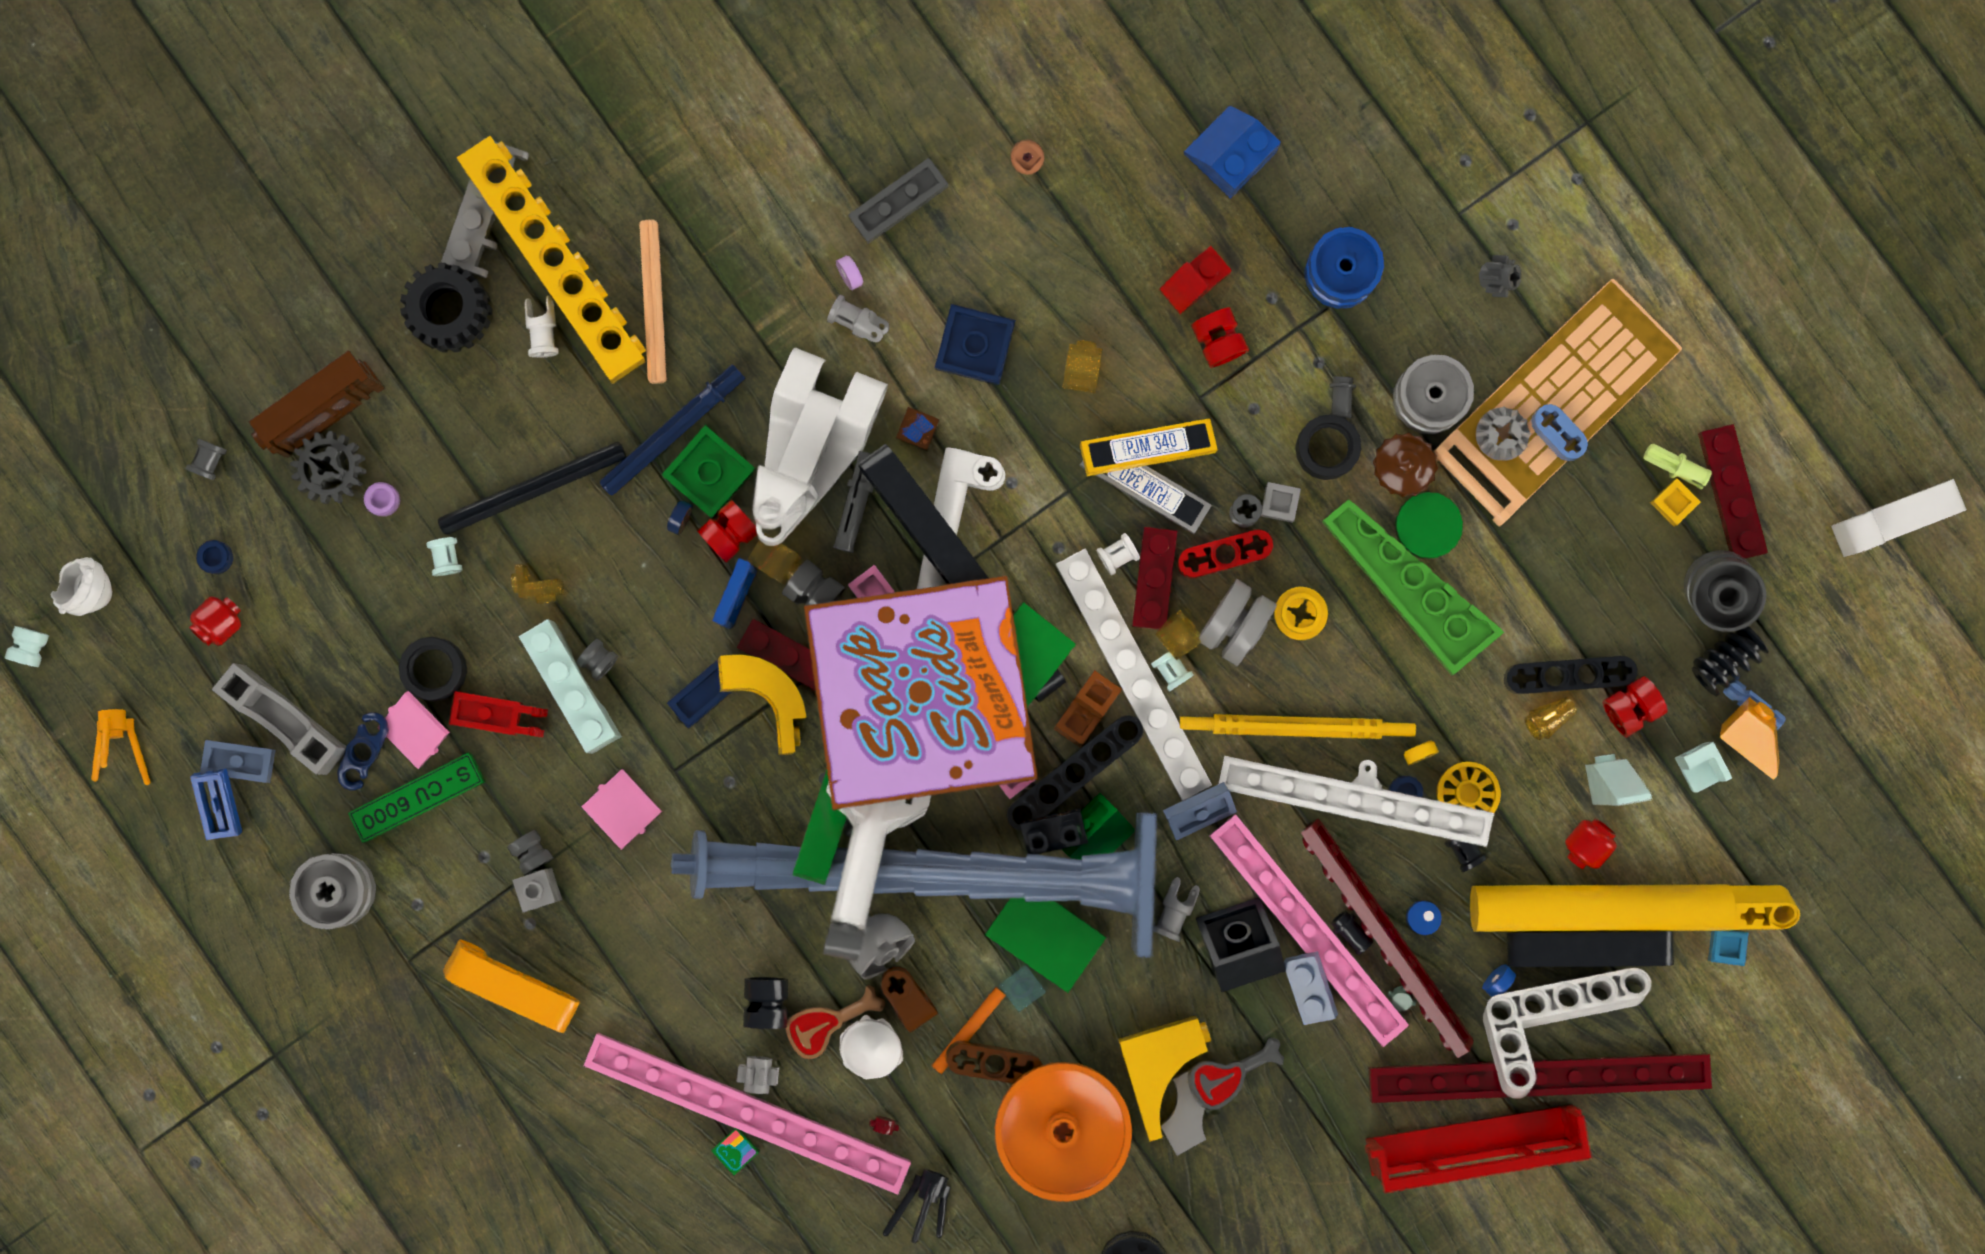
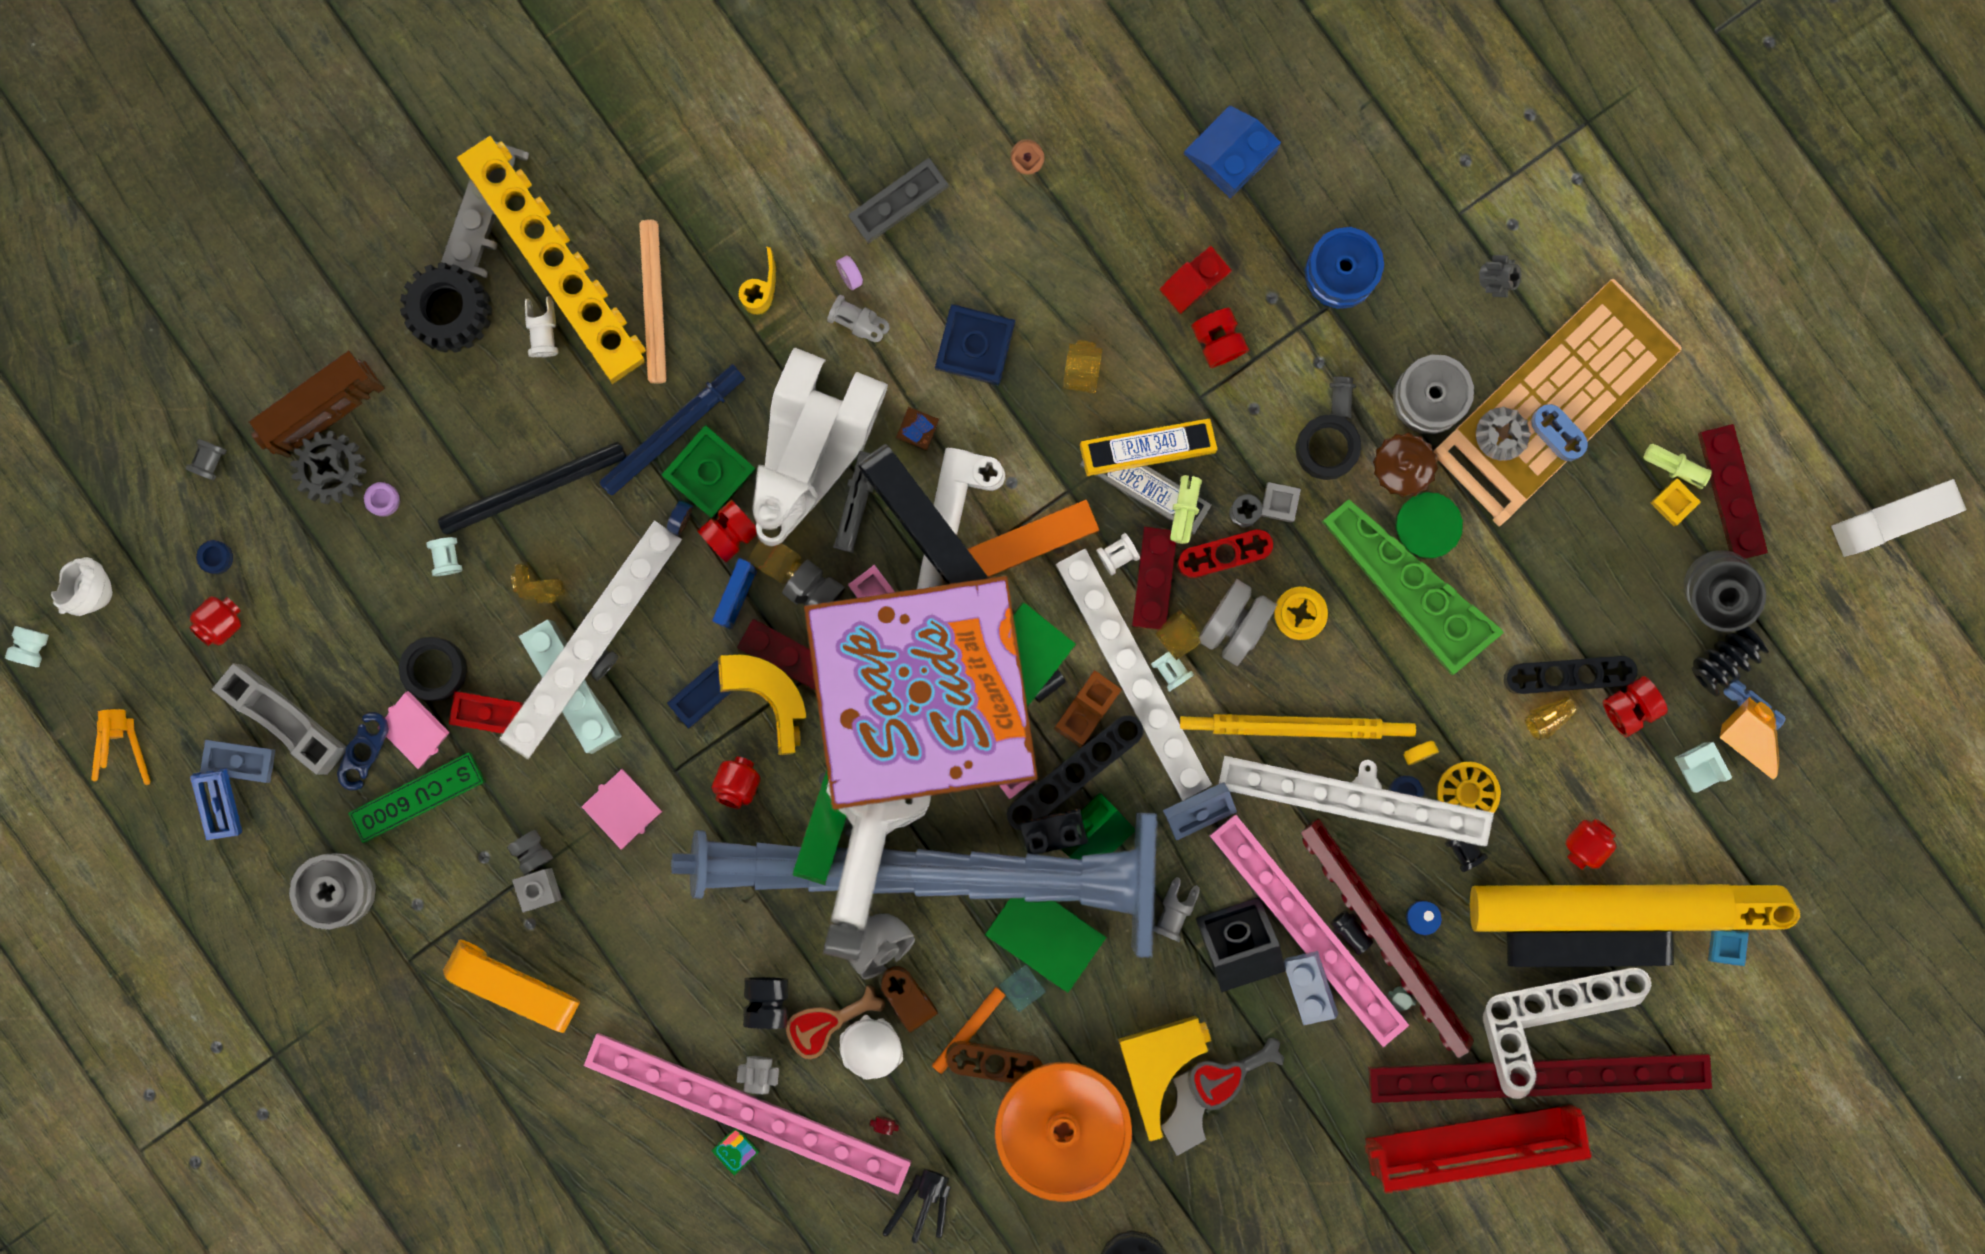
(590, 640): none -> white plate
(736, 783): none -> red head
(765, 288): none -> yellow panel
(1035, 539): none -> orange tile
(1185, 509): none -> yellowish green axle
(1499, 980): blue tile -> none
(1615, 782): light aqua slope -> none

